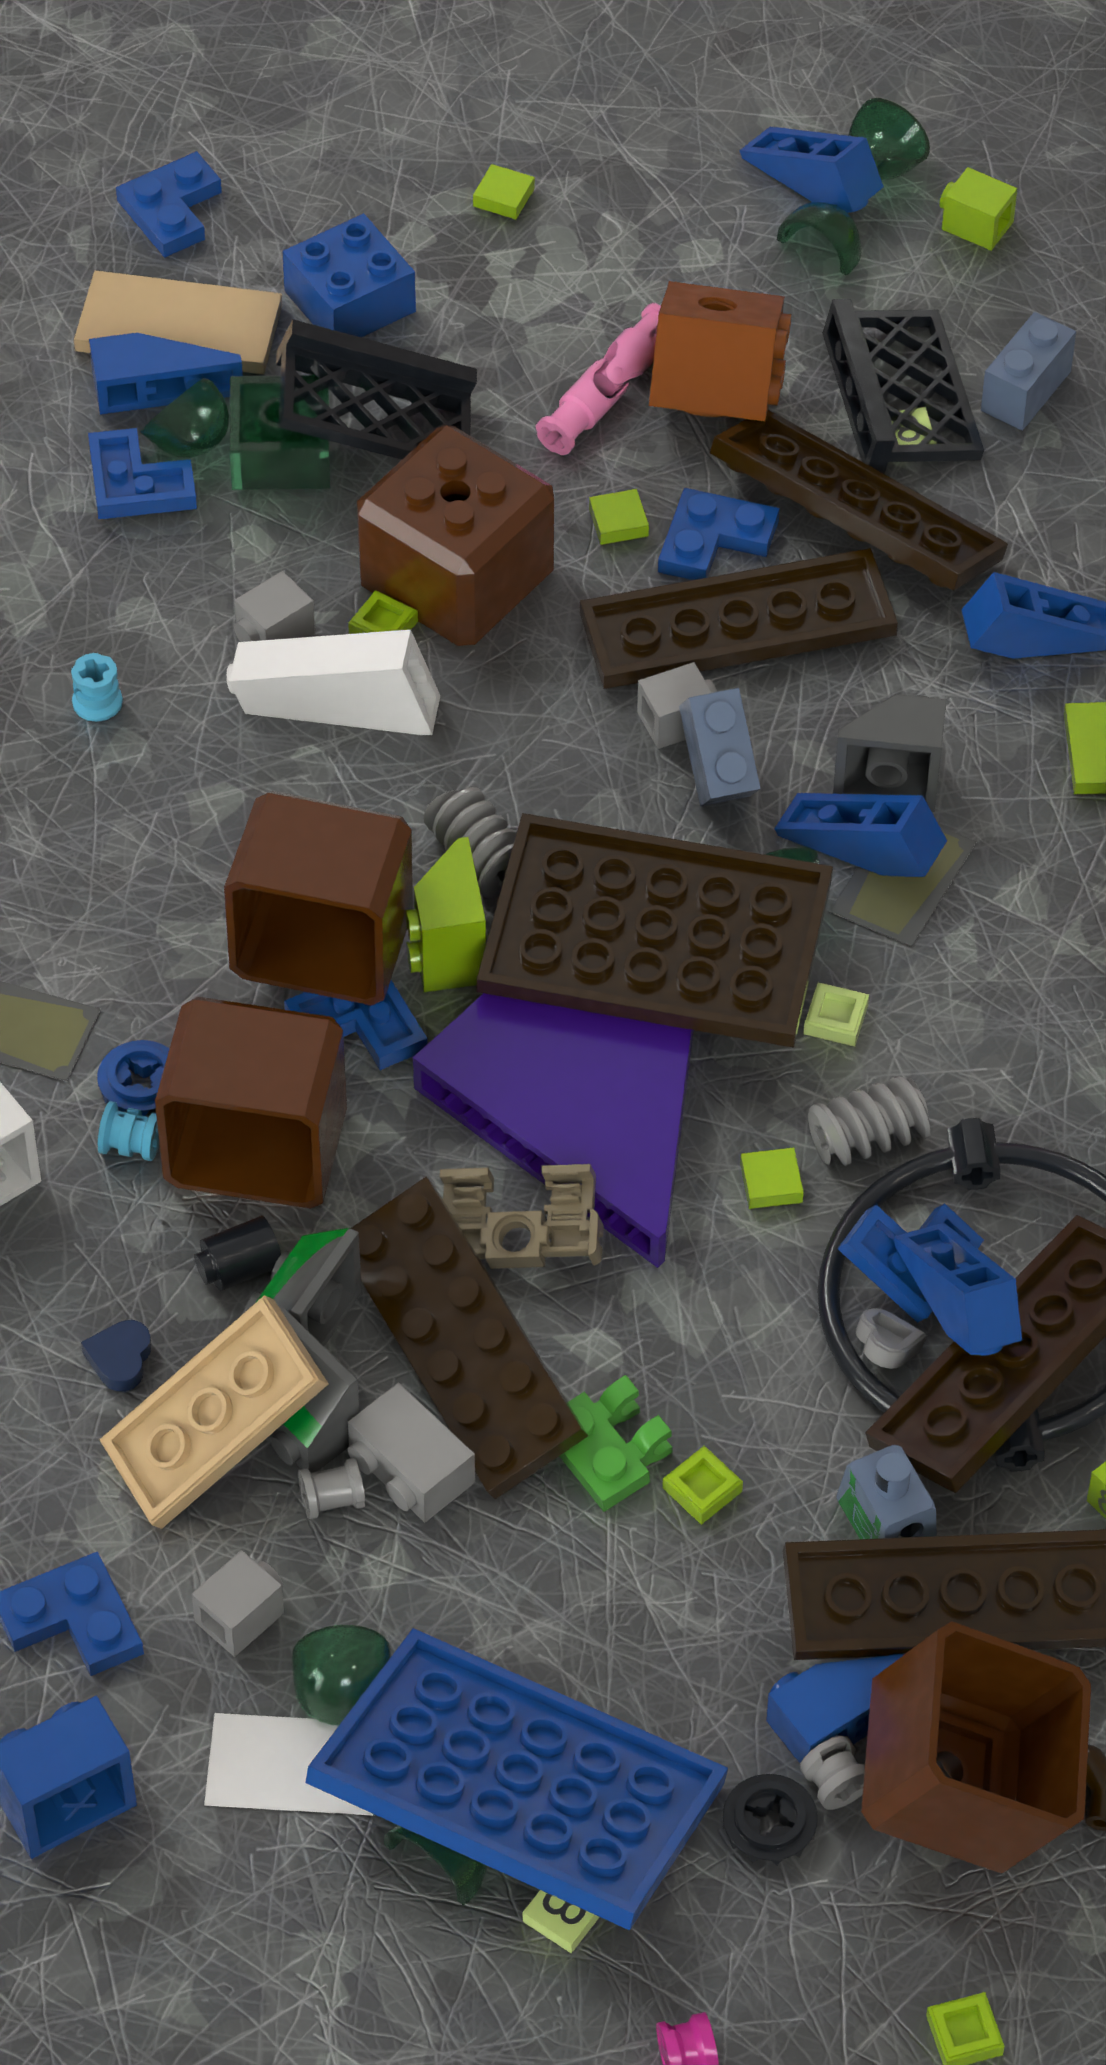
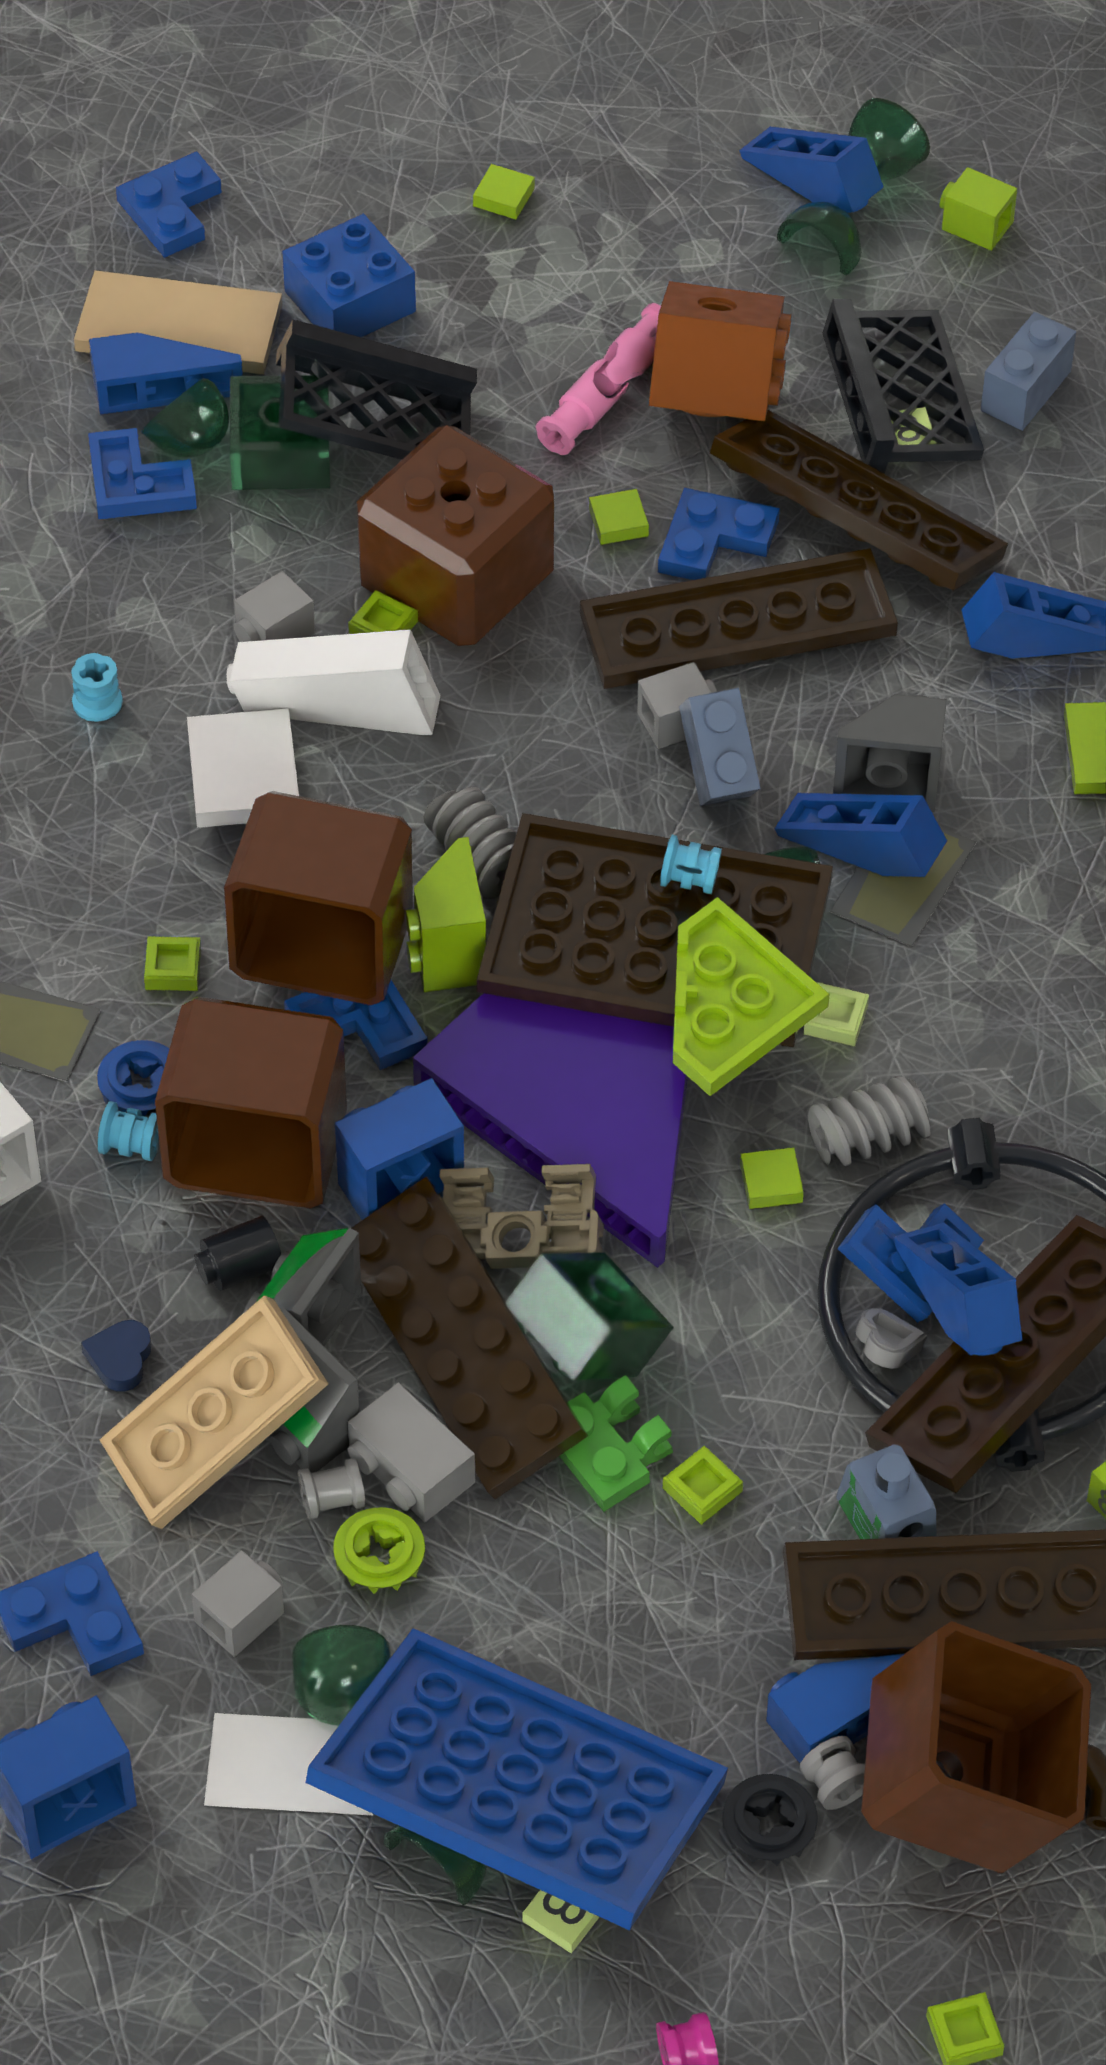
(172, 963): none -> lime tile
(238, 761): none -> white tile
(388, 1528): none -> lime gear
(397, 1145): none -> blue brick
(588, 1316): none -> clear green brick
(690, 865): none -> medium azure bush
(734, 997): none -> lime plate

